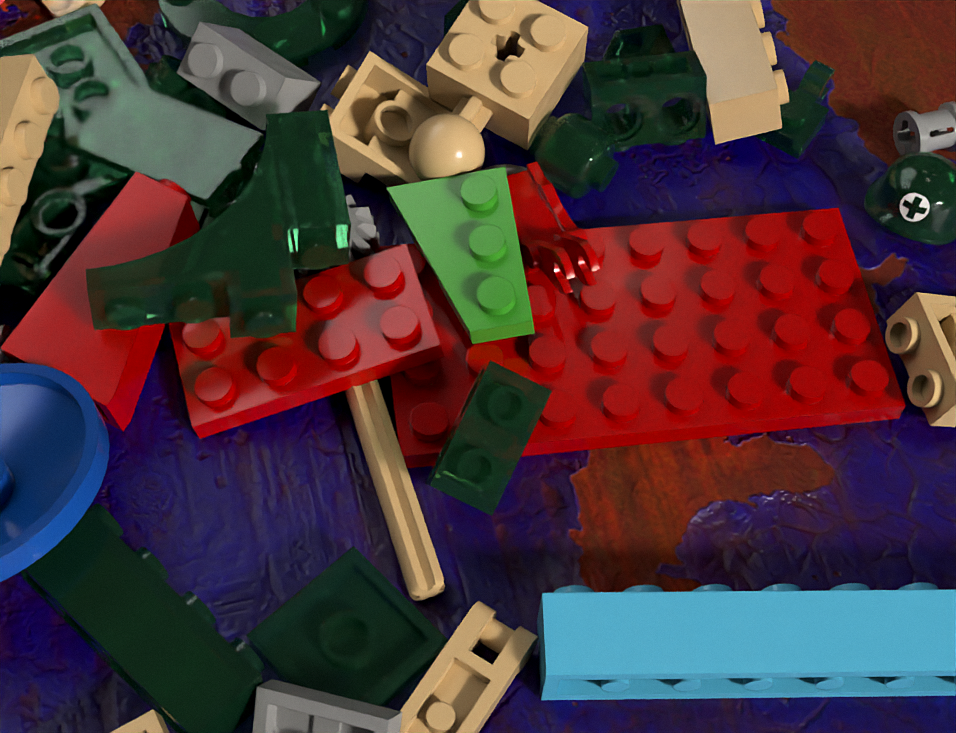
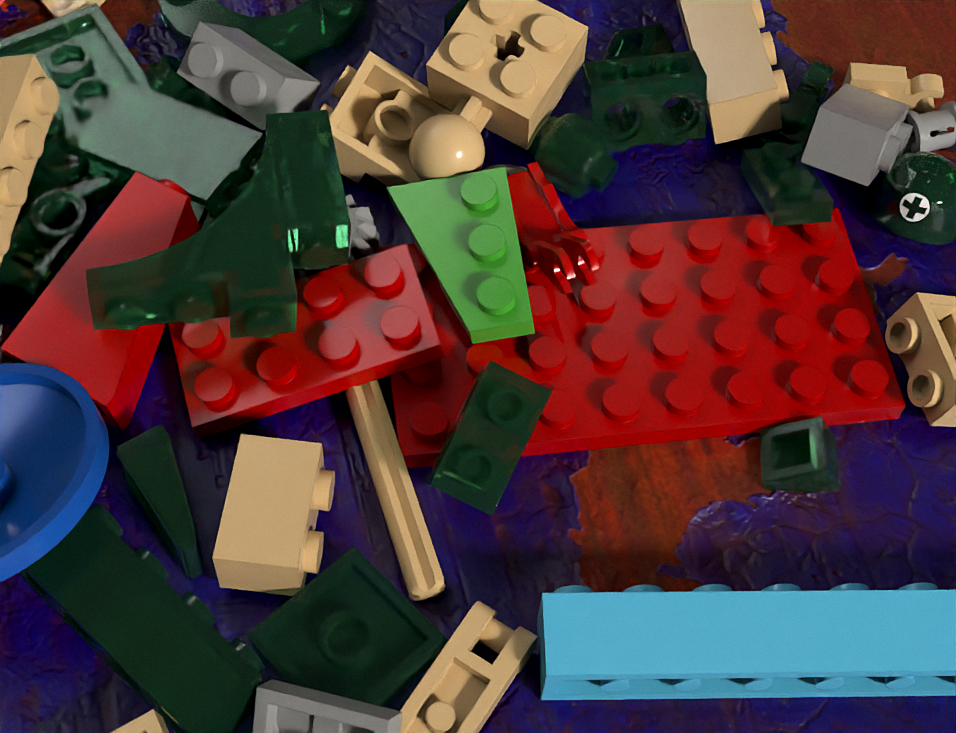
(156, 484): none -> clear green slope
(272, 516): none -> tan brick
(785, 185): none -> clear green plate
(800, 457): none -> clear green slope
(857, 134): none -> light grey brick
(893, 84): none -> tan plate

